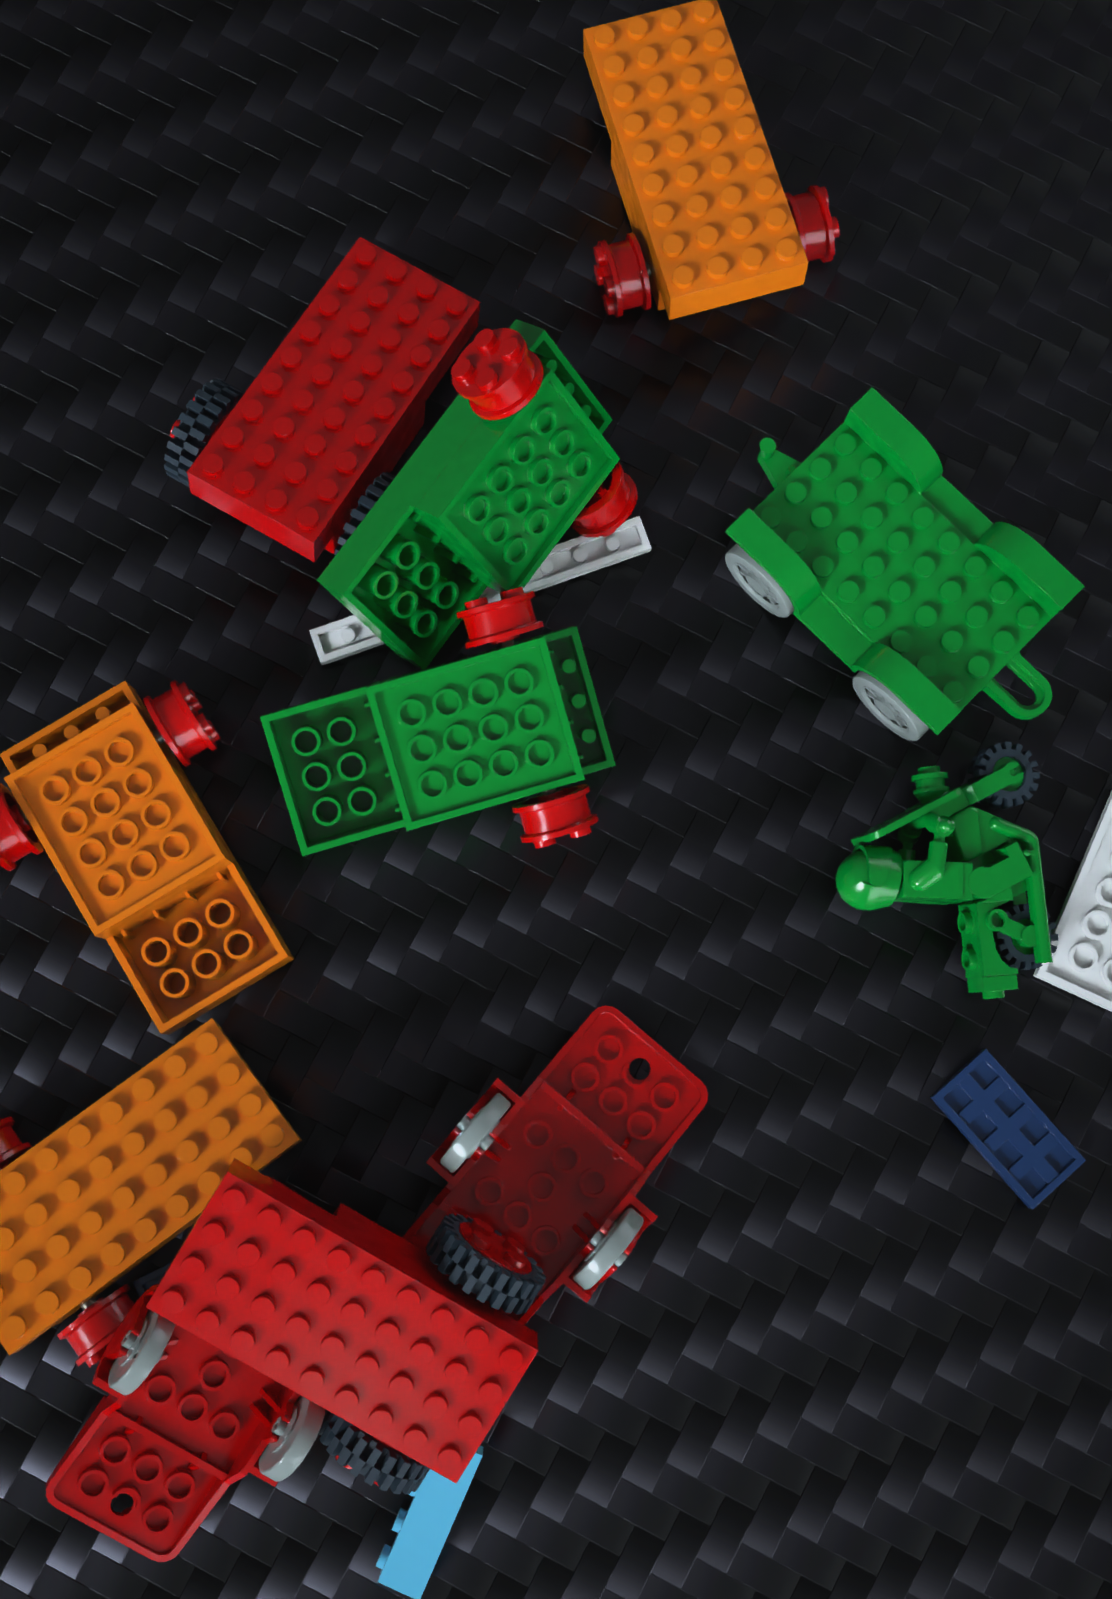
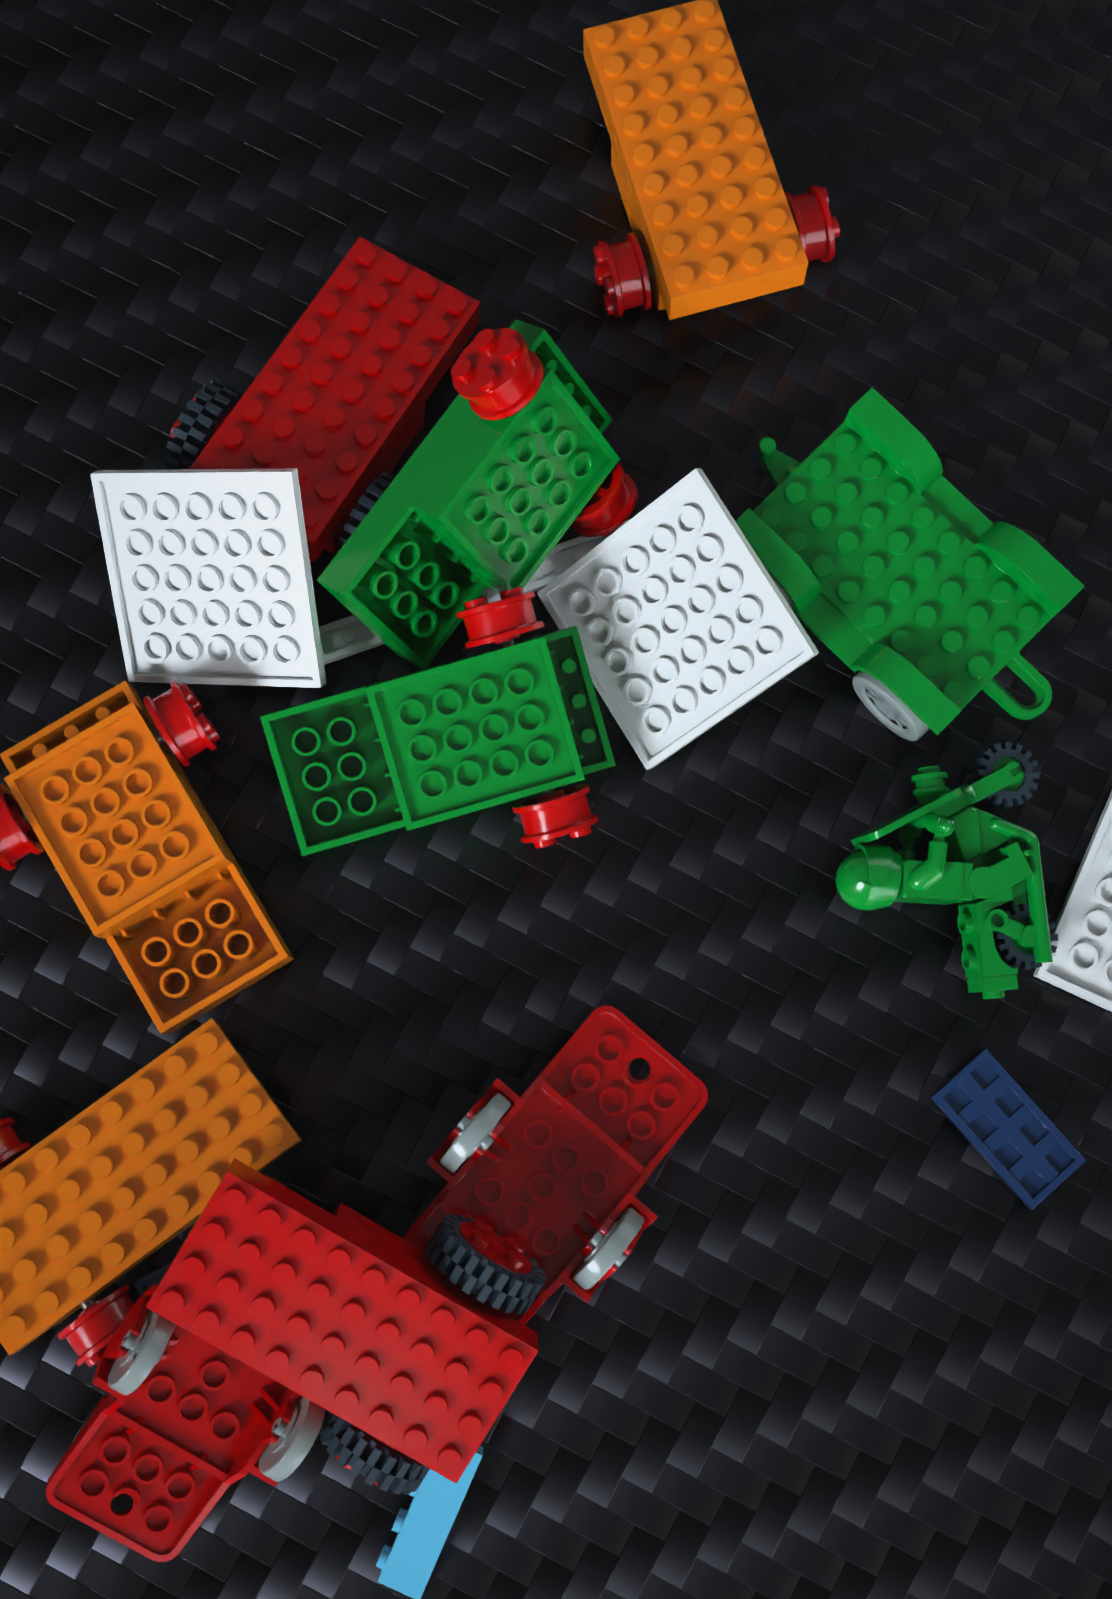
(211, 576): none -> white plate
(677, 620): none -> white plate

